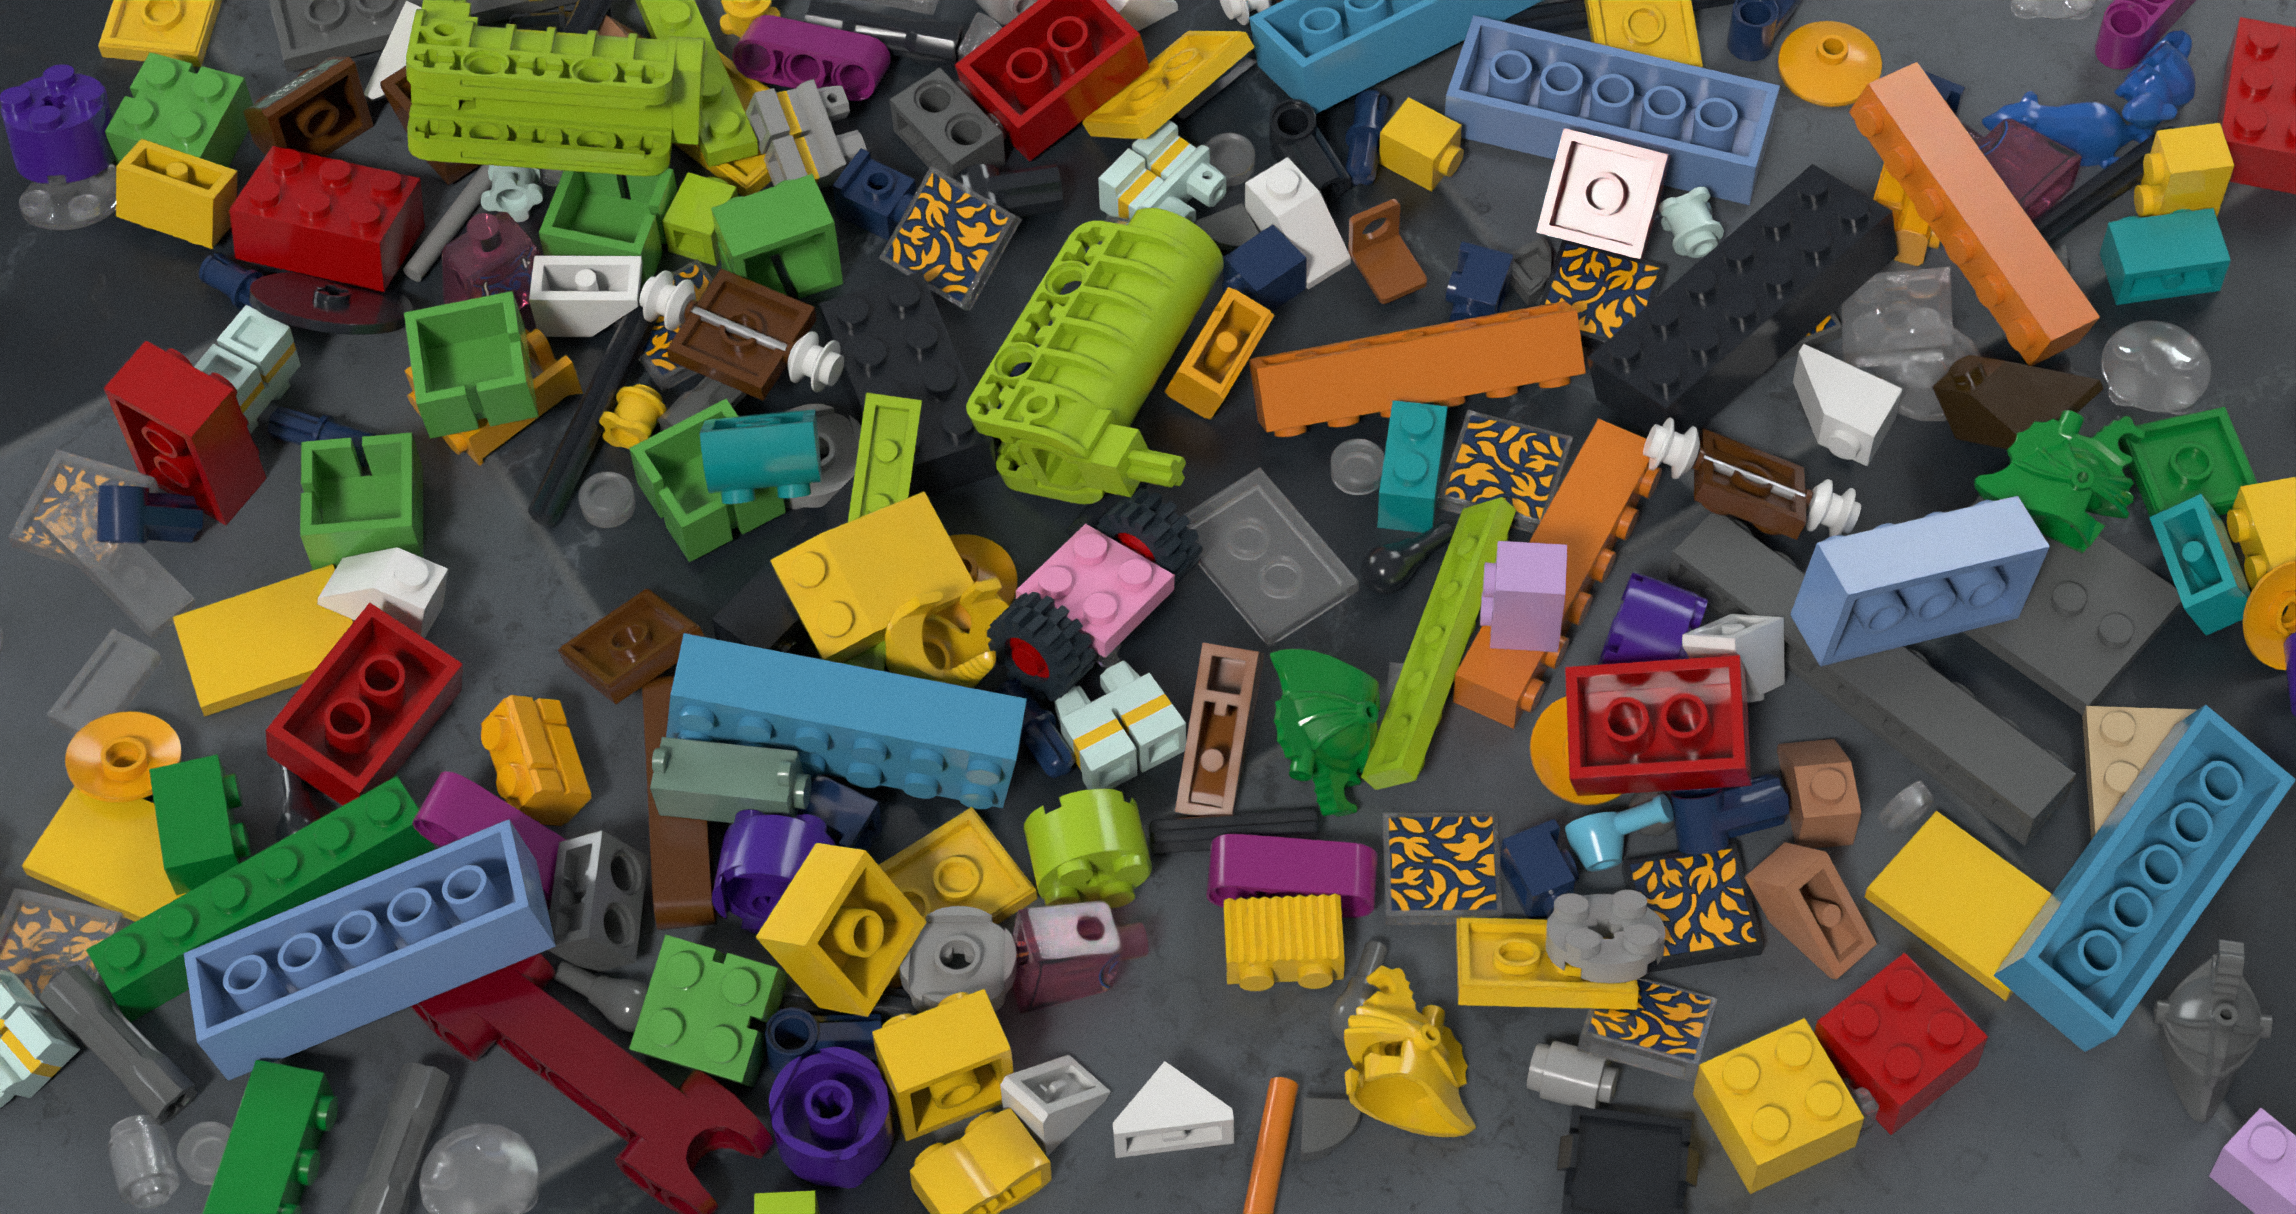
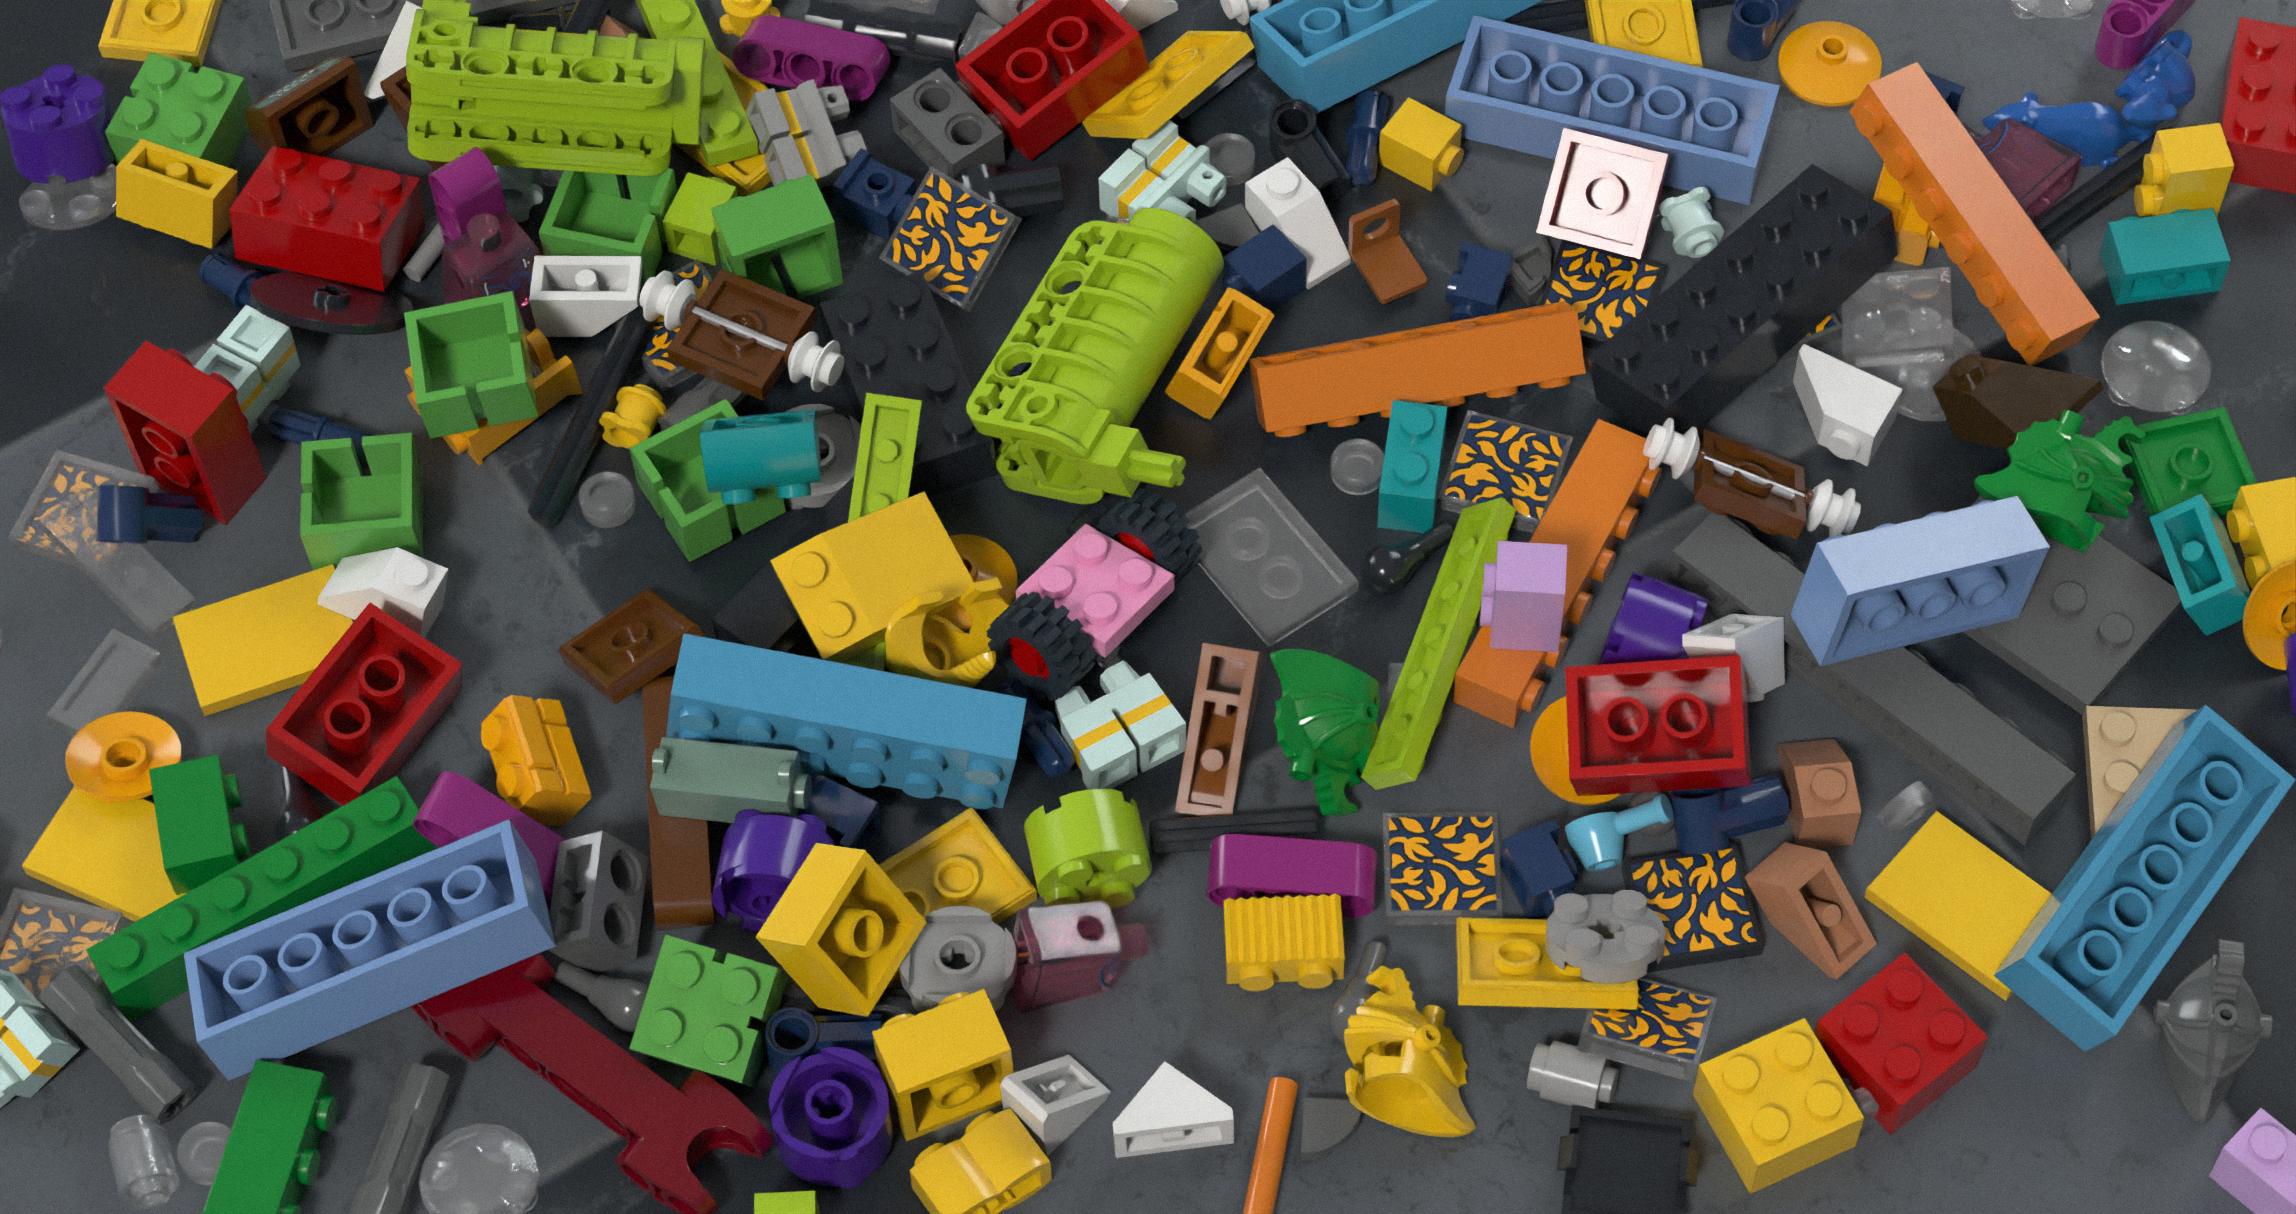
(465, 190): none -> magenta beam

